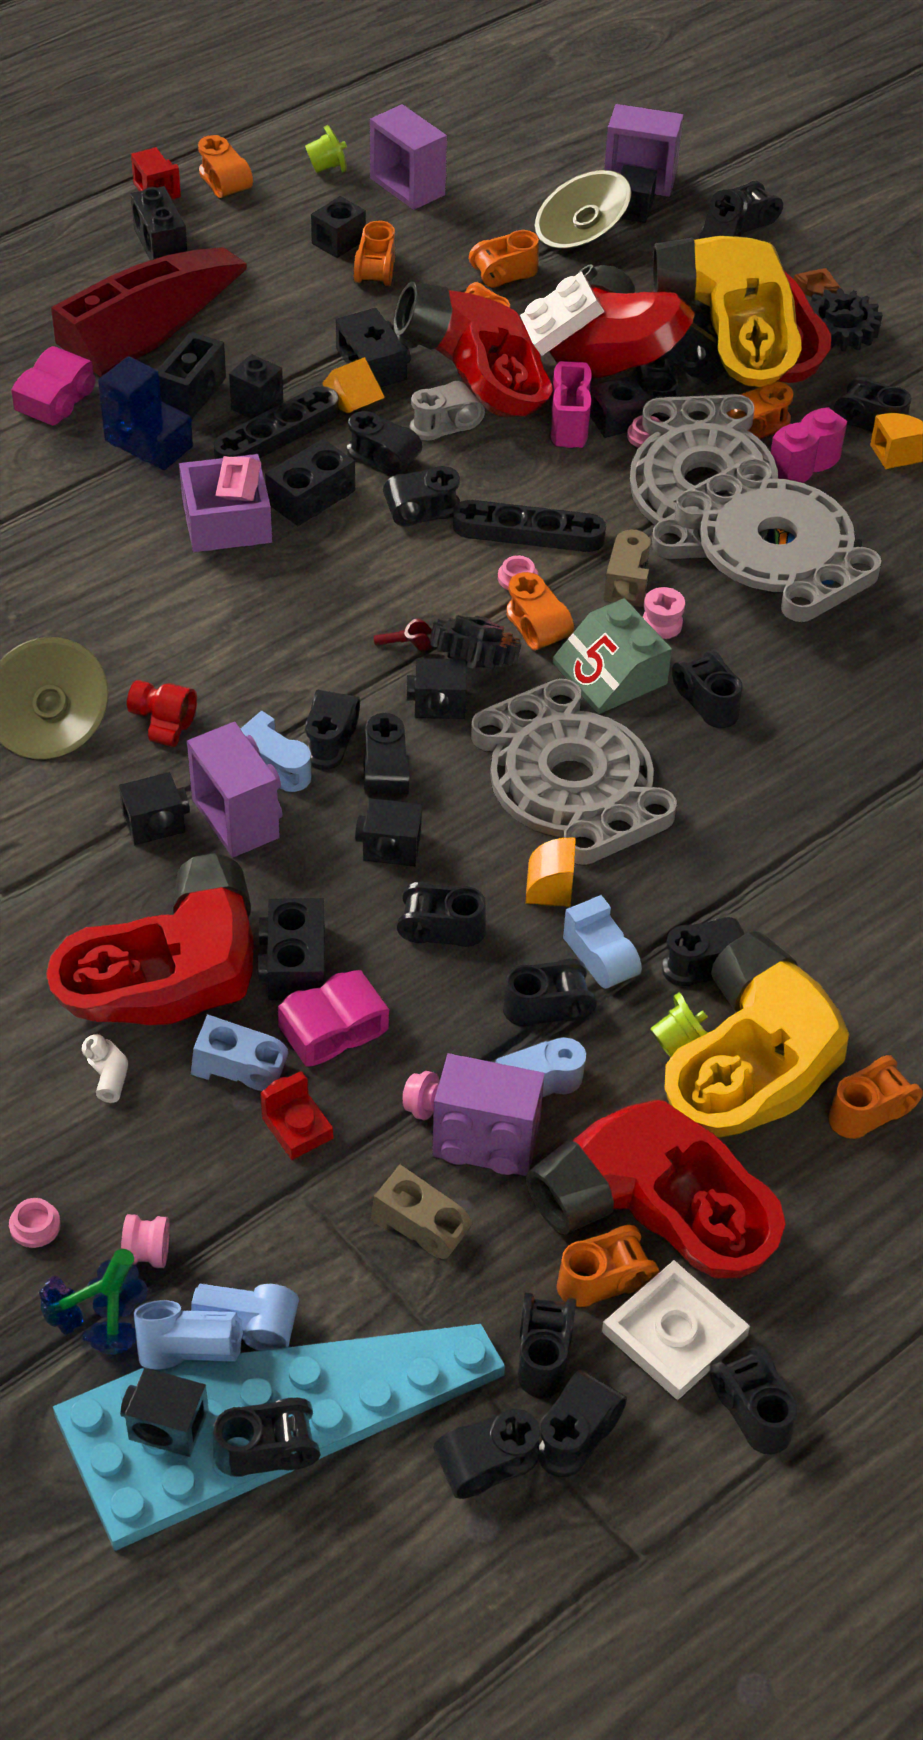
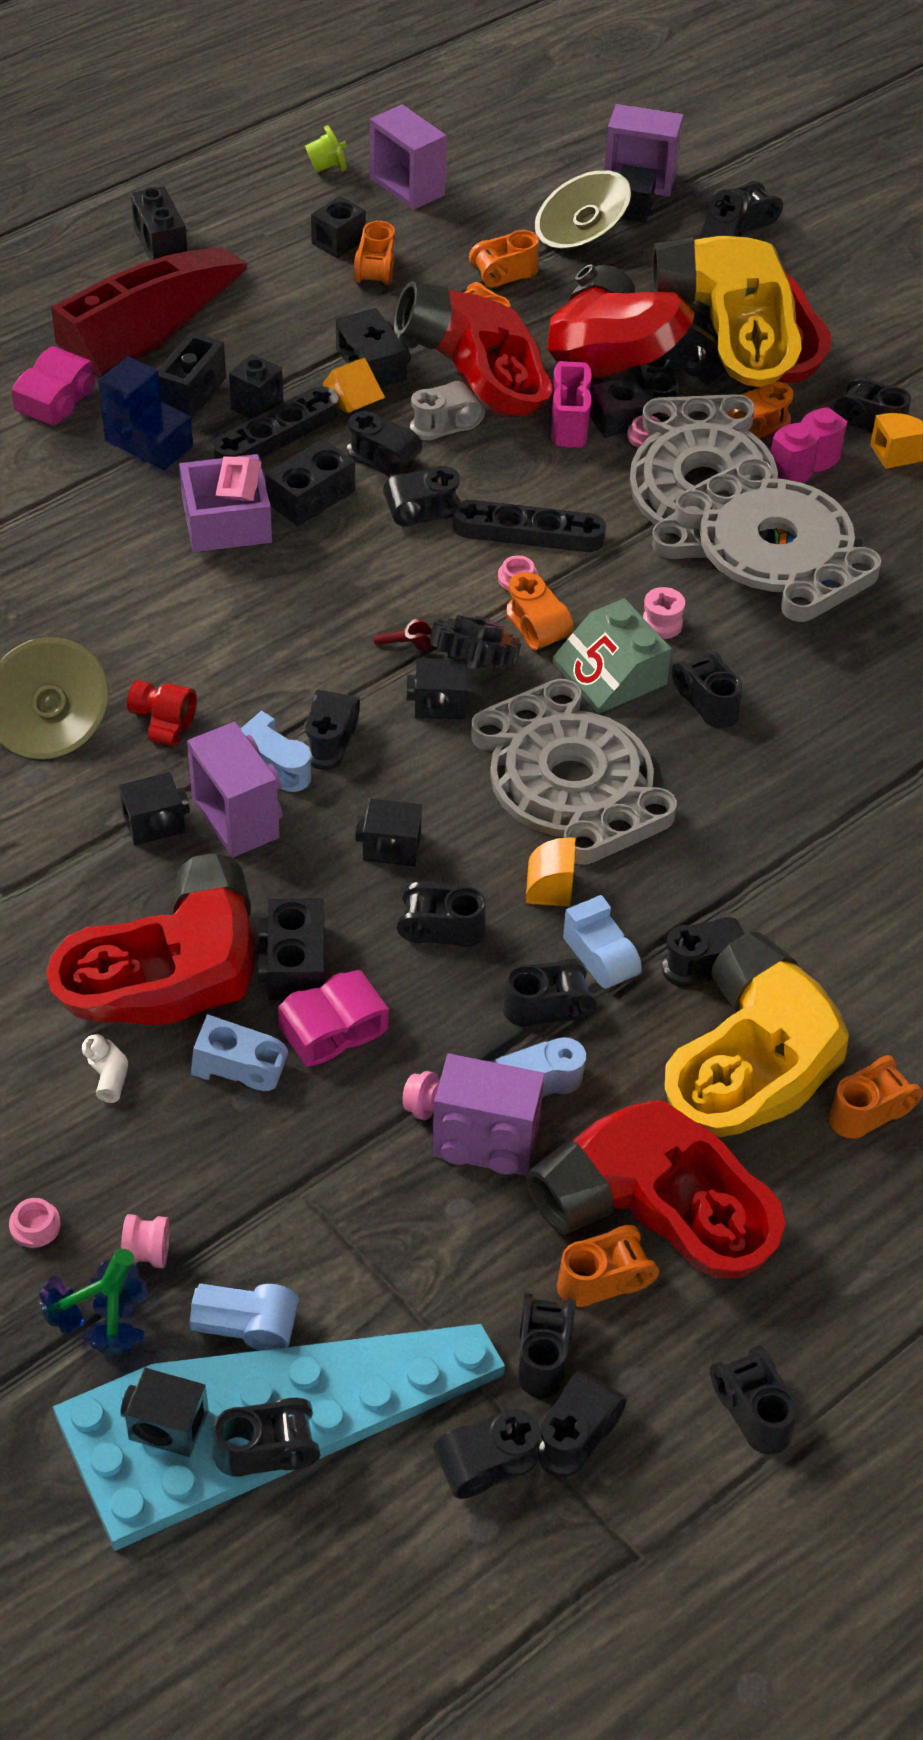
(153, 170): red brick -> none
(172, 1335): light blue piece -> none
(223, 167): orange piece -> none
(294, 1116): red bracket -> none
(385, 756): black piece -> none
(420, 1213): dark tan leg -> none
(561, 313): white plate -> none
(628, 568): dark tan leg -> none
(675, 1329): white plate -> none
(678, 1026): lime piece -> none
(816, 282): dark orange tile -> none
(848, 318): black gear -> none

